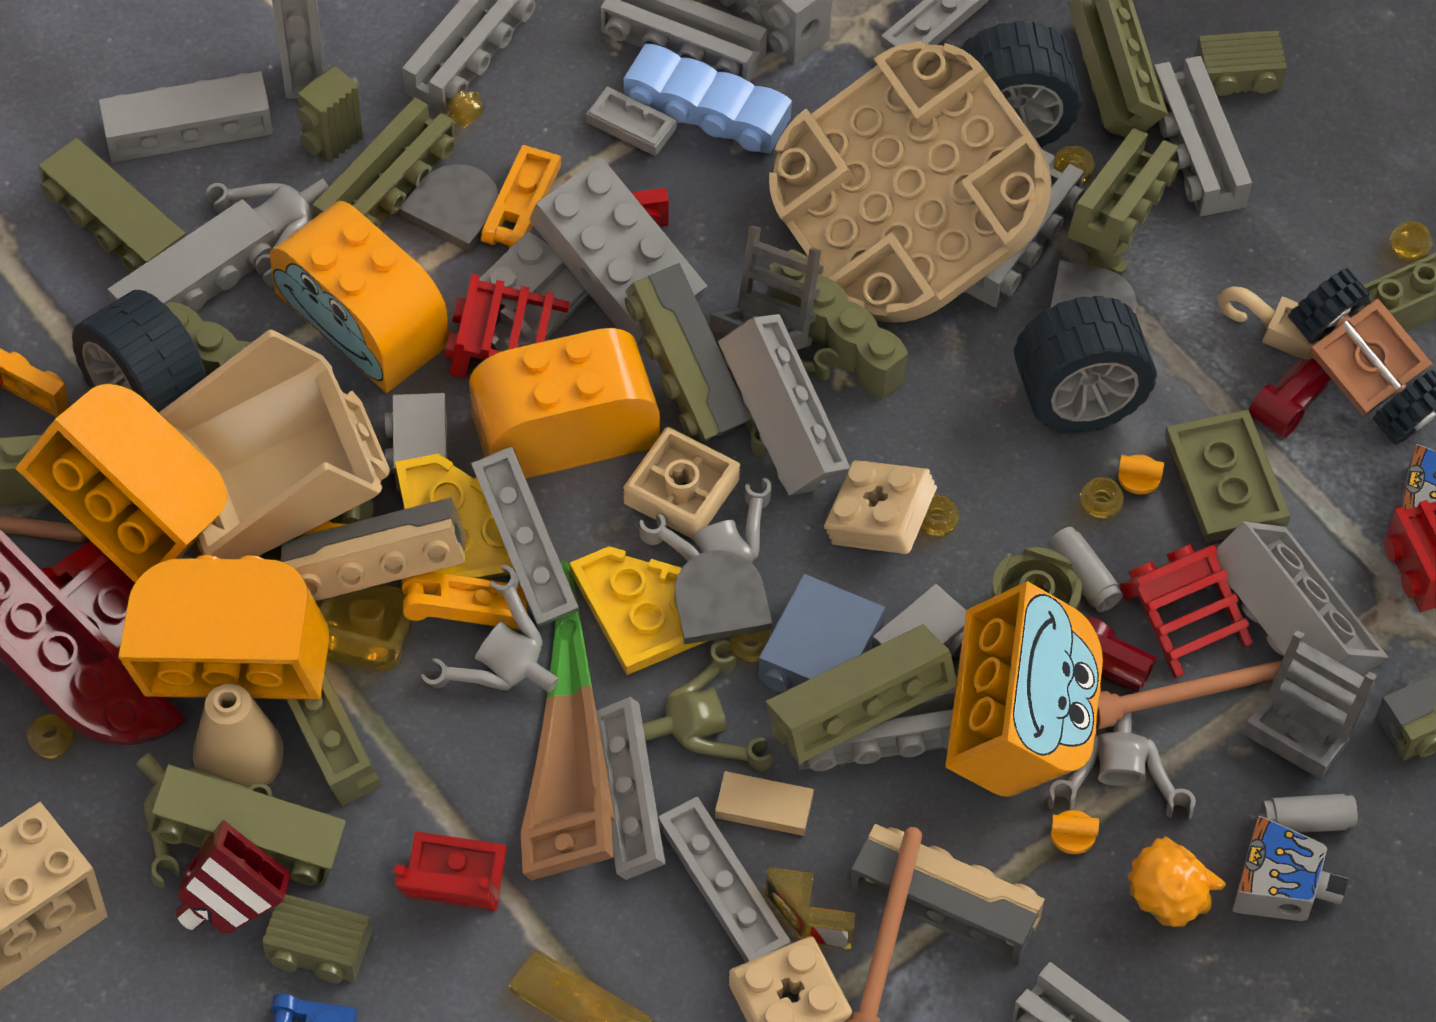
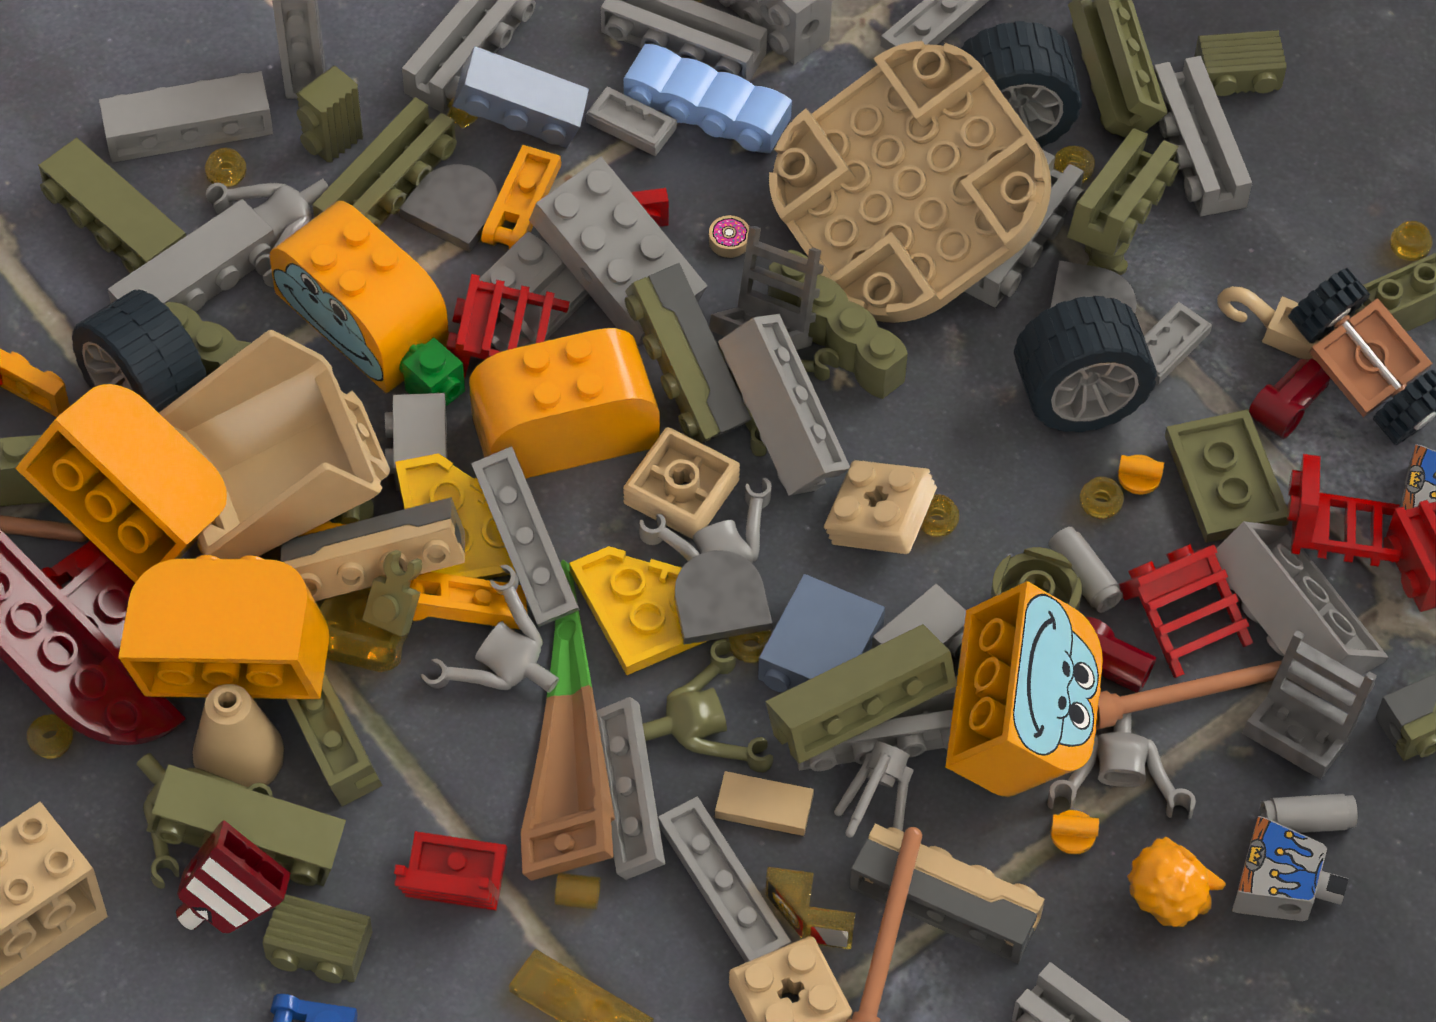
(225, 159): none -> clear yellow plate
(391, 599): none -> olive plate
(432, 370): none -> green brick
(520, 97): none -> brick
(577, 891): none -> clear yellow hinge
(728, 236): none -> tile
(880, 767): none -> light grey plant
(1175, 338): none -> light grey plate
(1311, 518): none -> red plate

